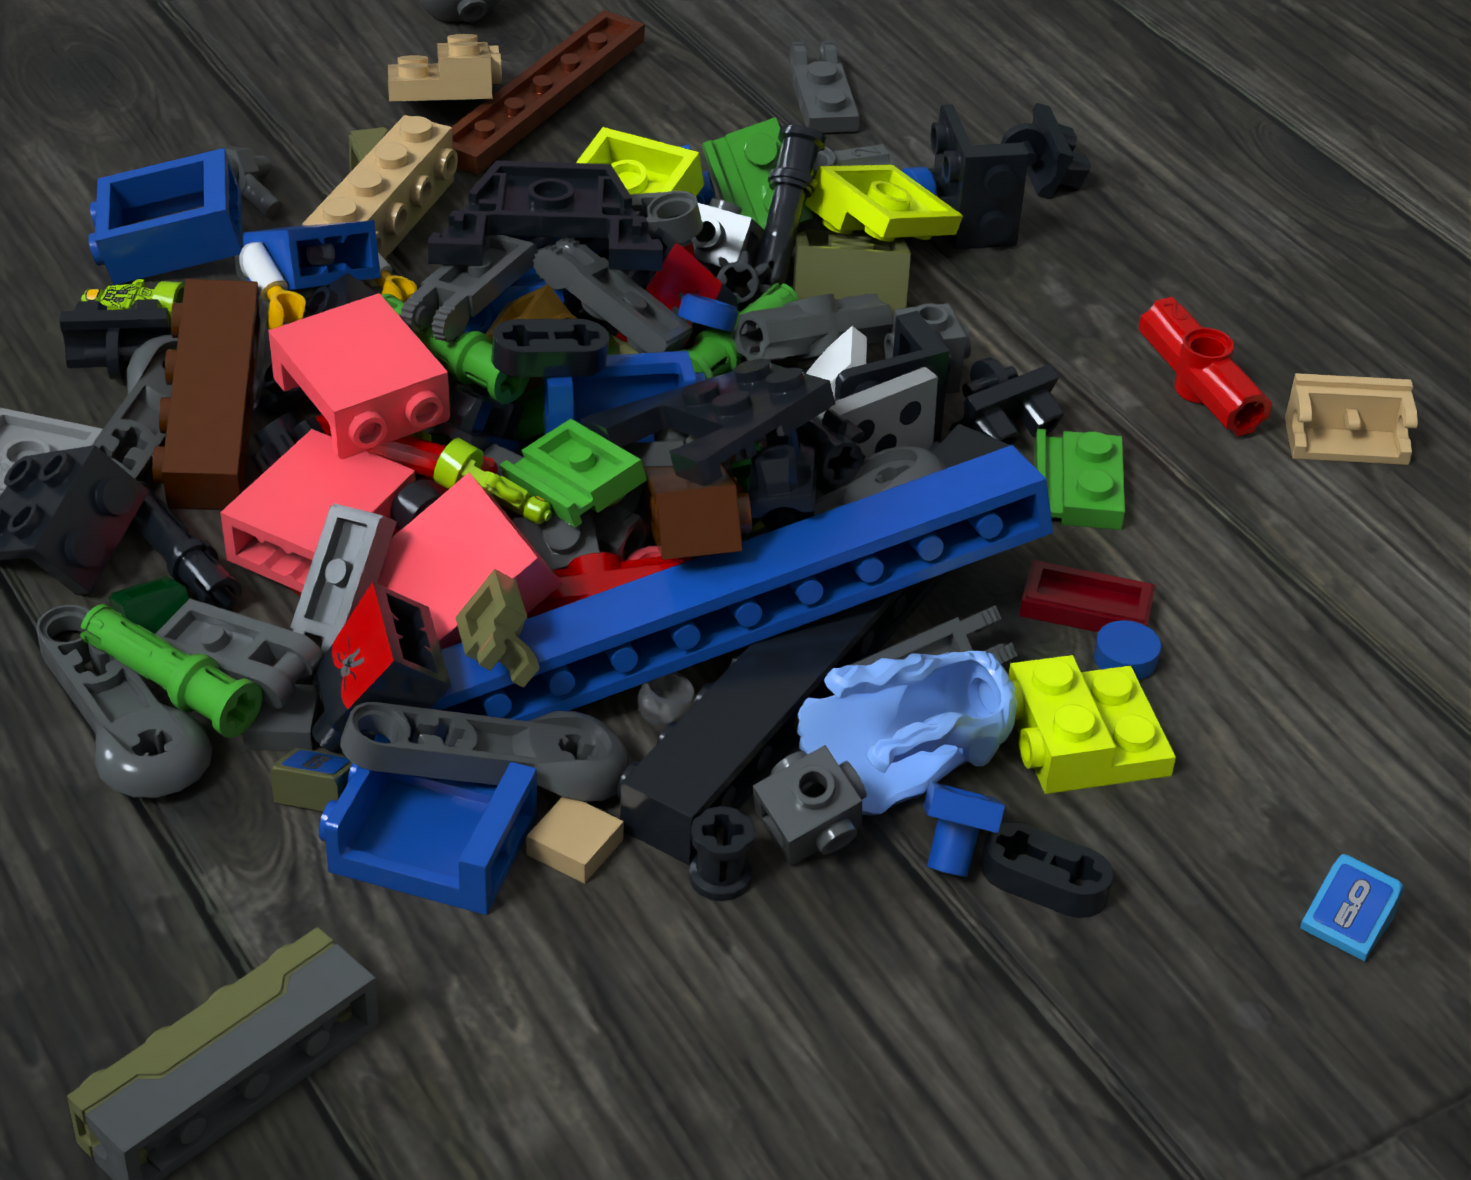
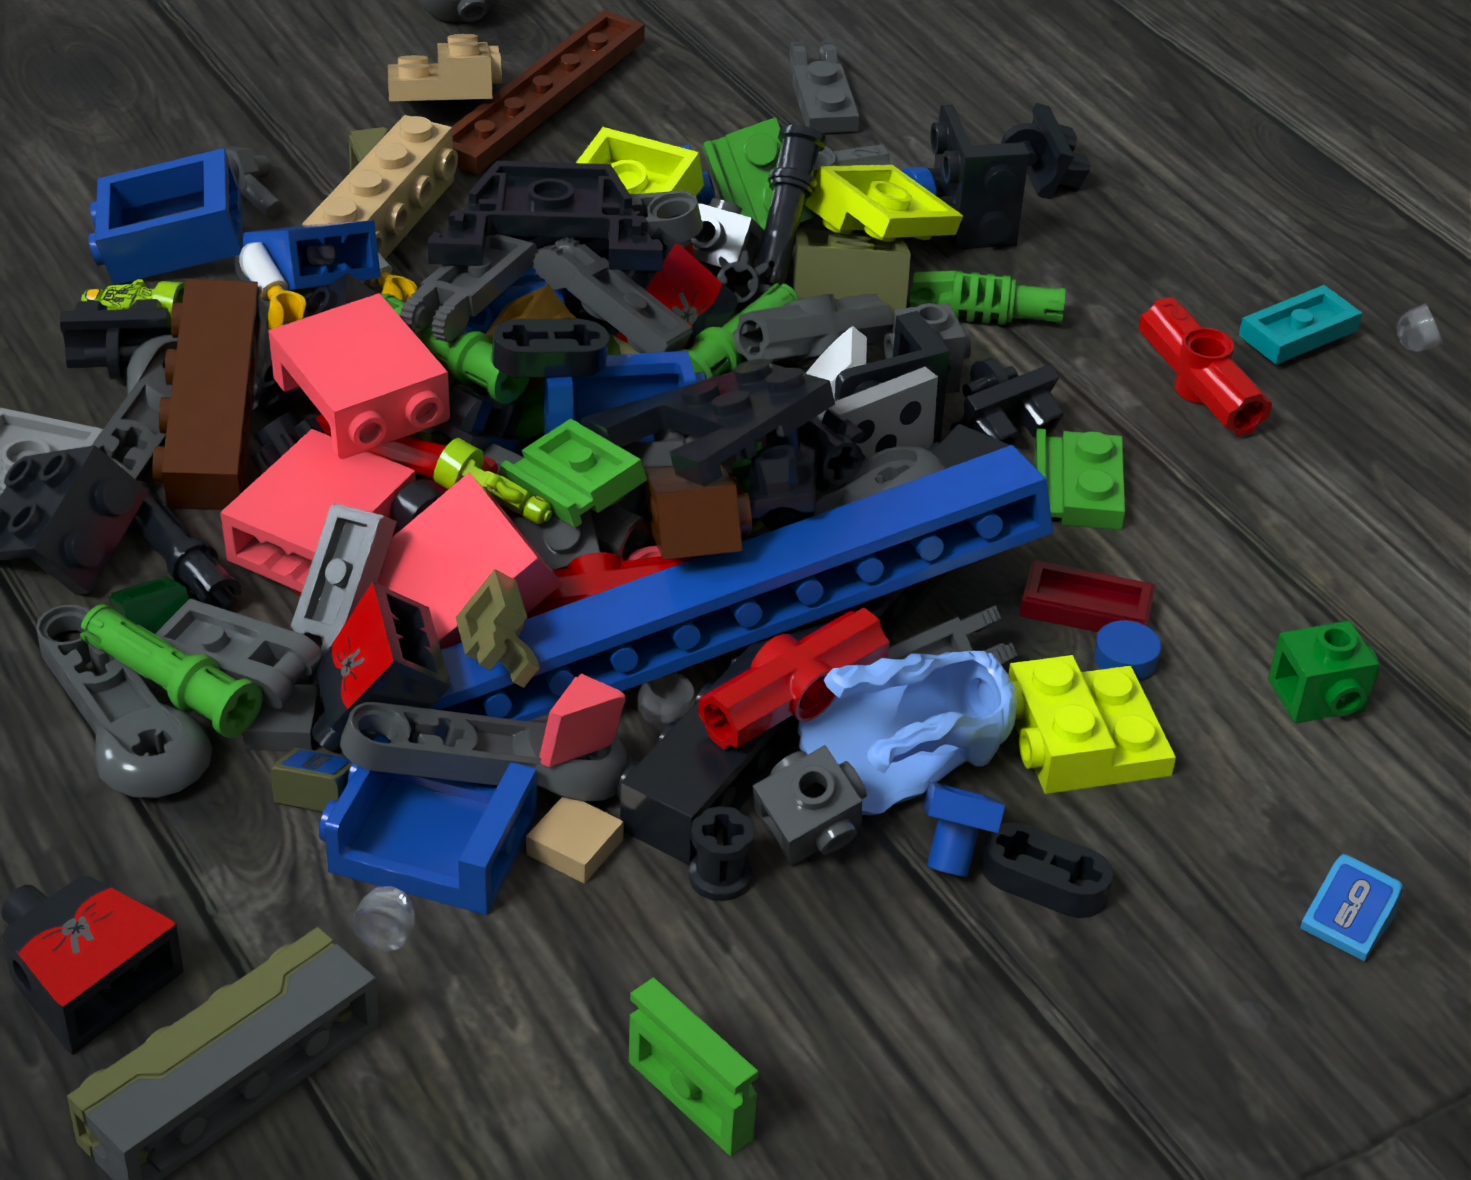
(86, 956): none -> torso
(384, 918): none -> clear hinge
(581, 721): none -> coral slope
(692, 1066): none -> bright green plate
(708, 312): blue tile -> none
(790, 678): none -> red piece
(987, 297): none -> bright green hinge
(1300, 324): none -> teal plate
(1323, 671): none -> green brick
(1351, 419): tan hinge -> none
(1418, 329): none -> clear hinge

